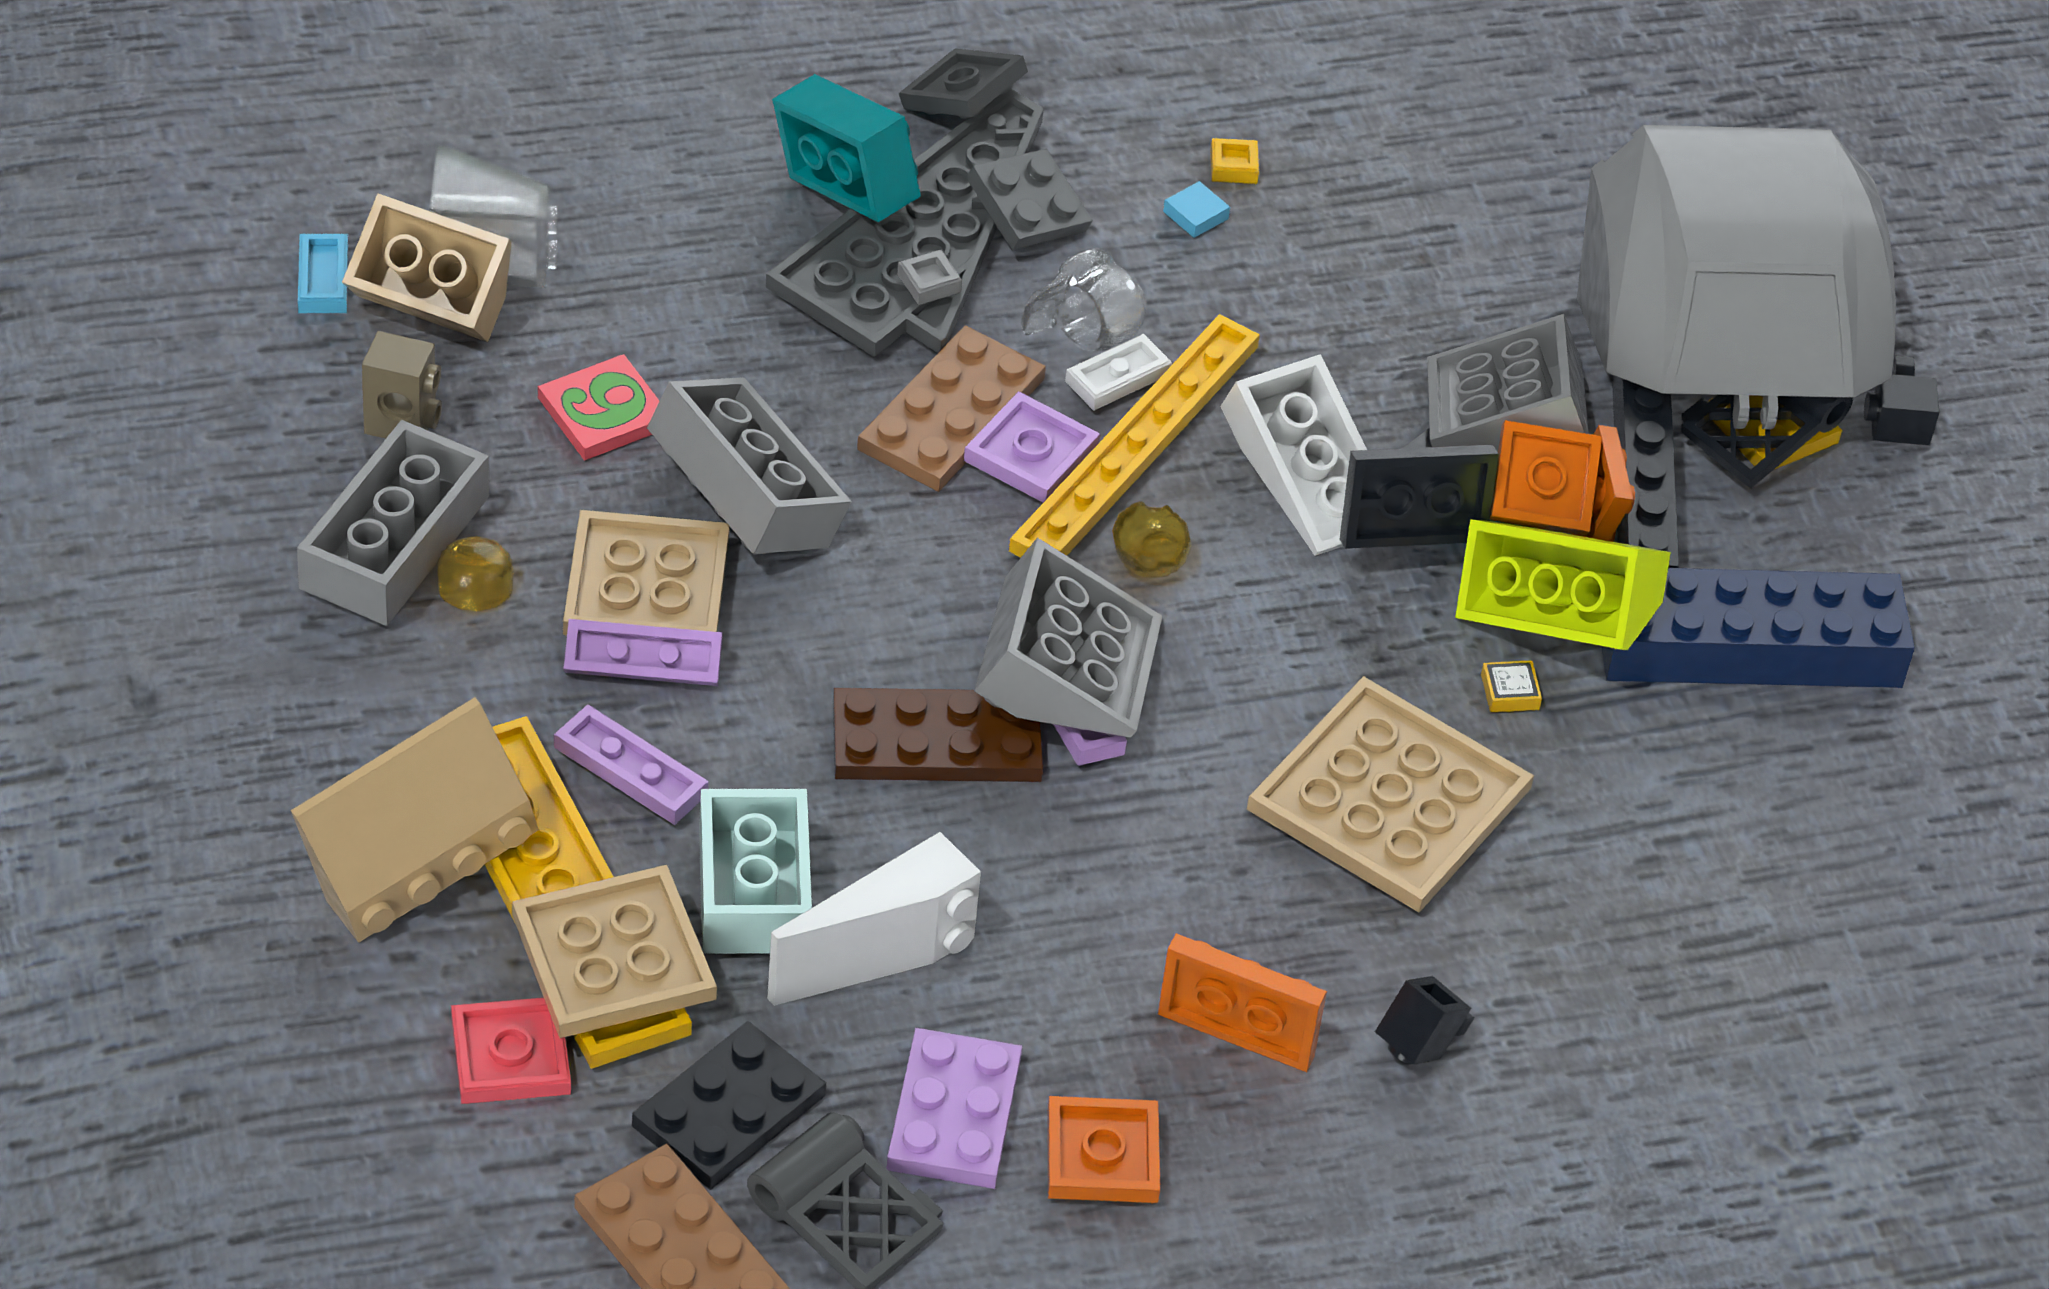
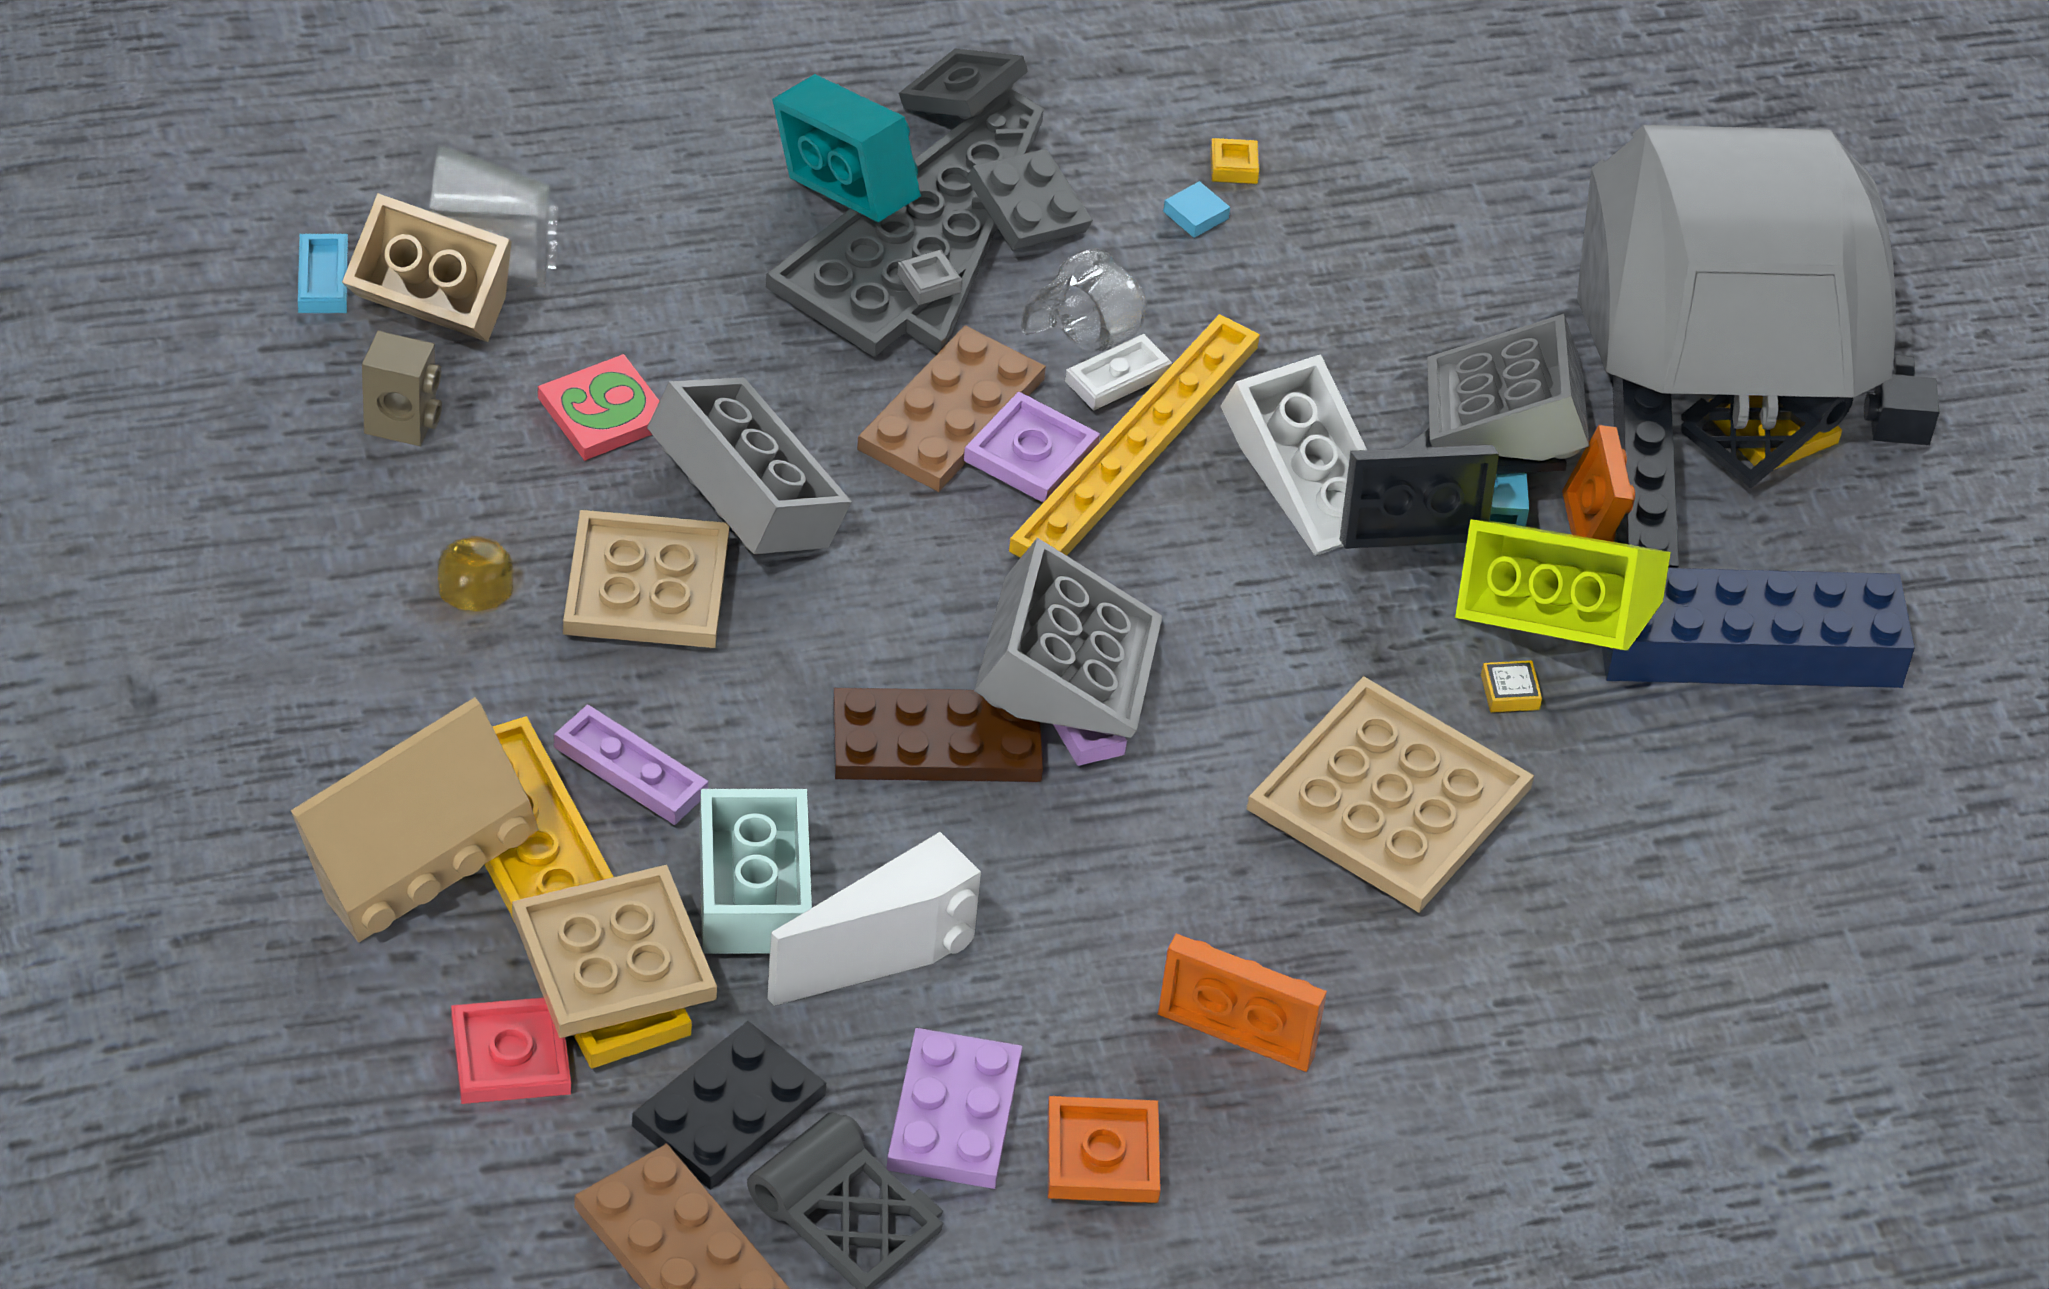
(393, 522): light grey brick -> none
(643, 652): lavender plate -> none
(1151, 540): clear yellow hair -> none
(1423, 1021): black brick -> none
(1545, 477): orange plate -> none

